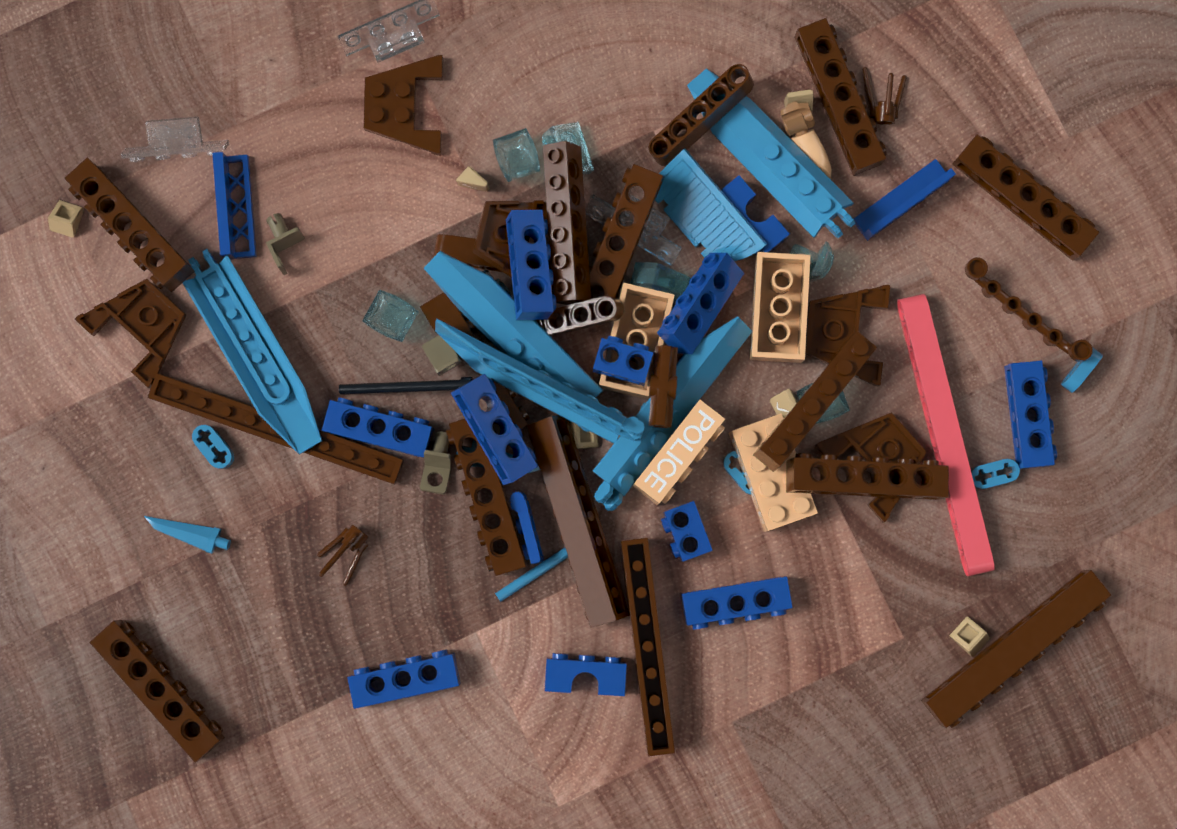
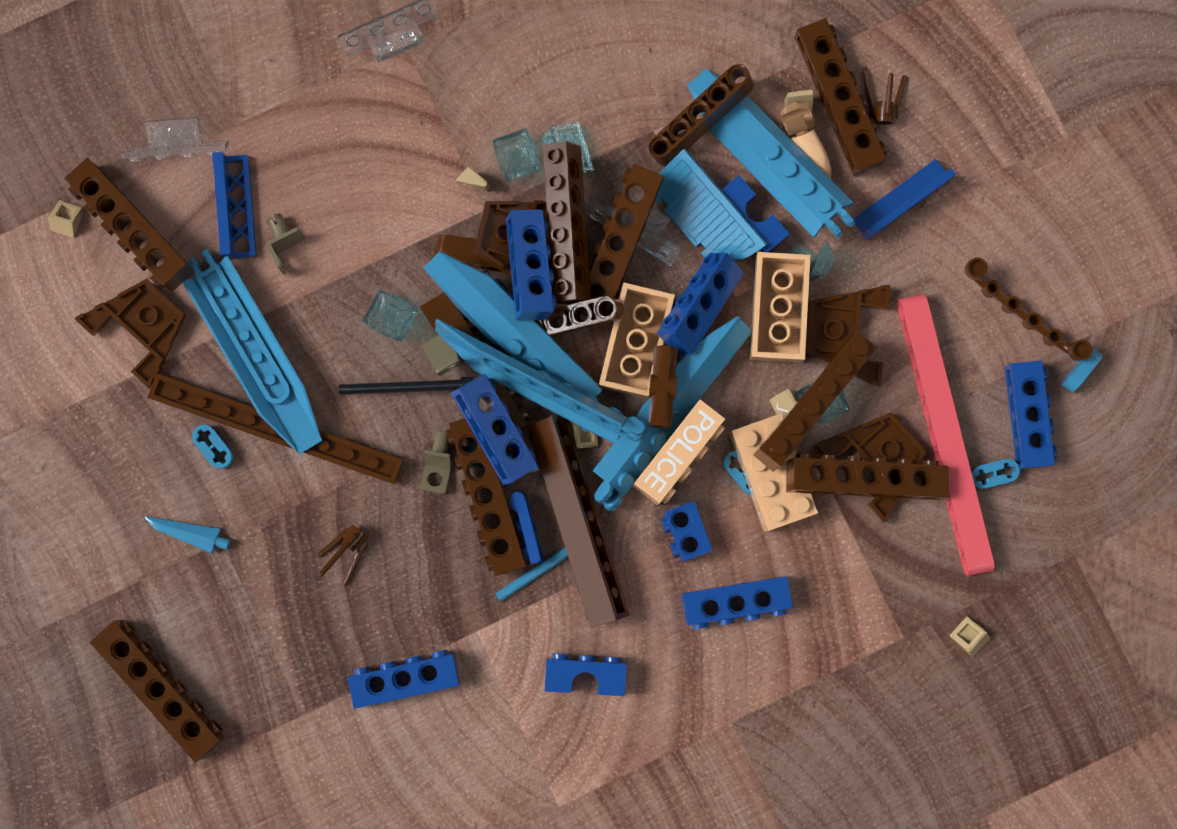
(337, 424): blue brick -> none
(391, 104): reddish brown wing -> none
(620, 368): blue brick -> none
(647, 647): reddish brown brick -> none
(659, 278): clear light blue slope -> none
(1016, 648): reddish brown brick -> none
(1028, 211): reddish brown brick -> none

